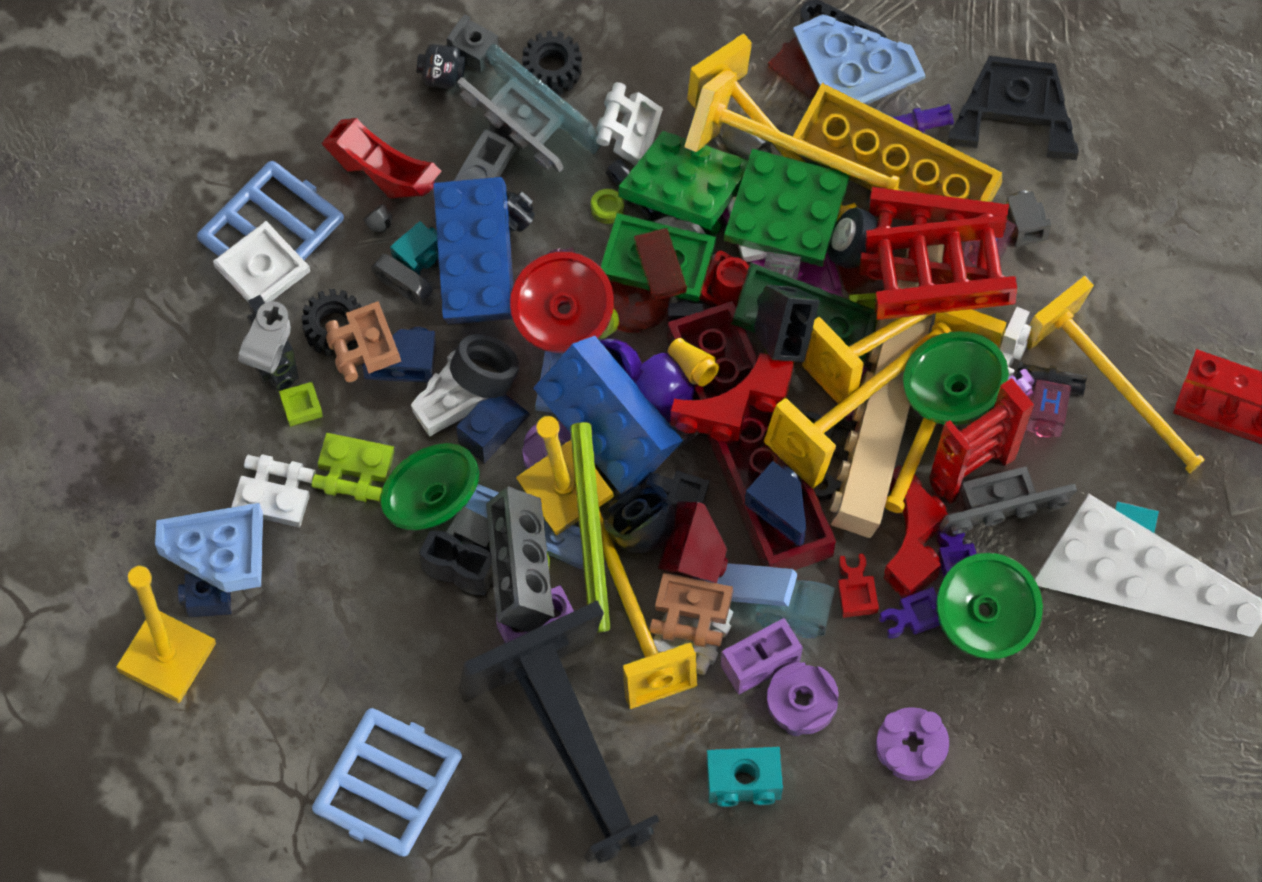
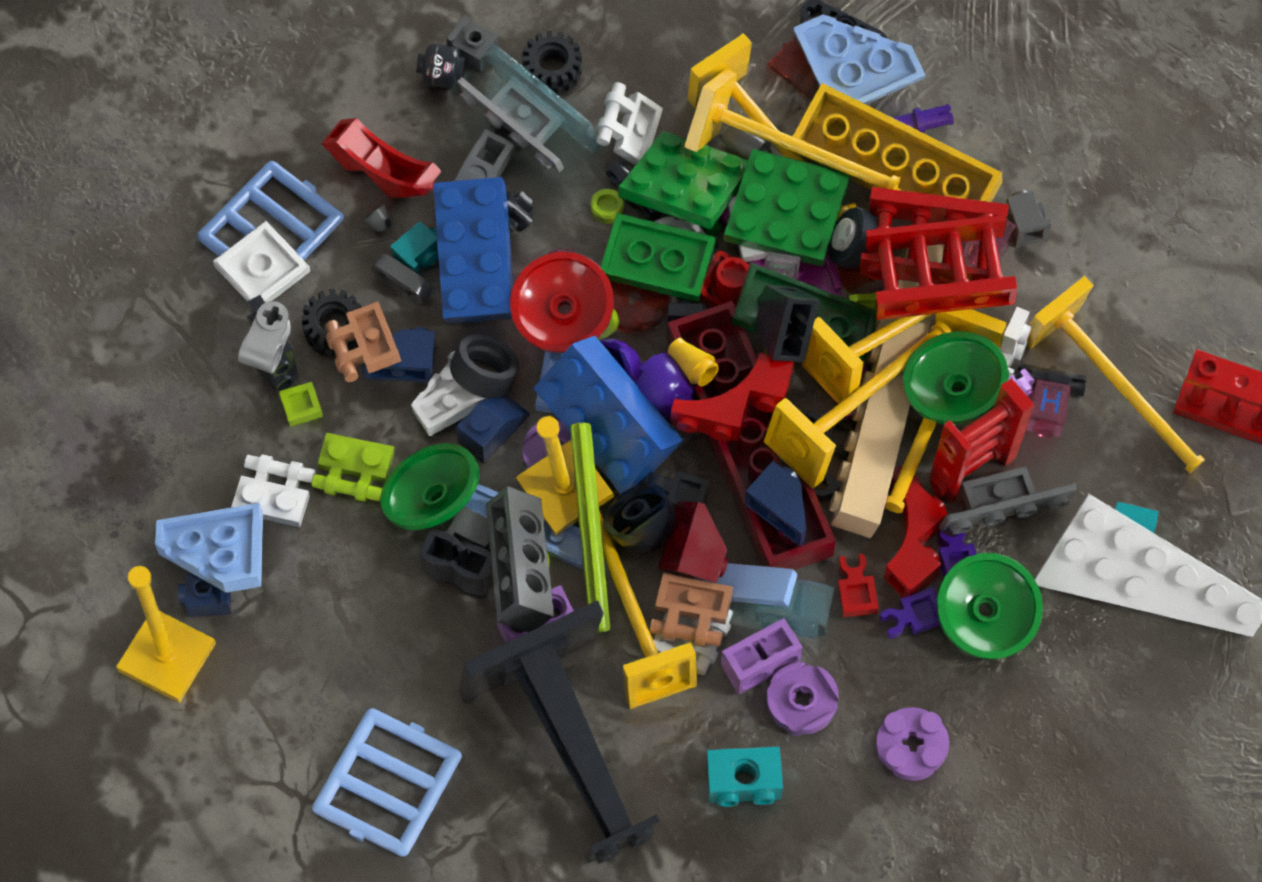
(660, 264): clear red tile -> none
(1017, 93): black wing -> none

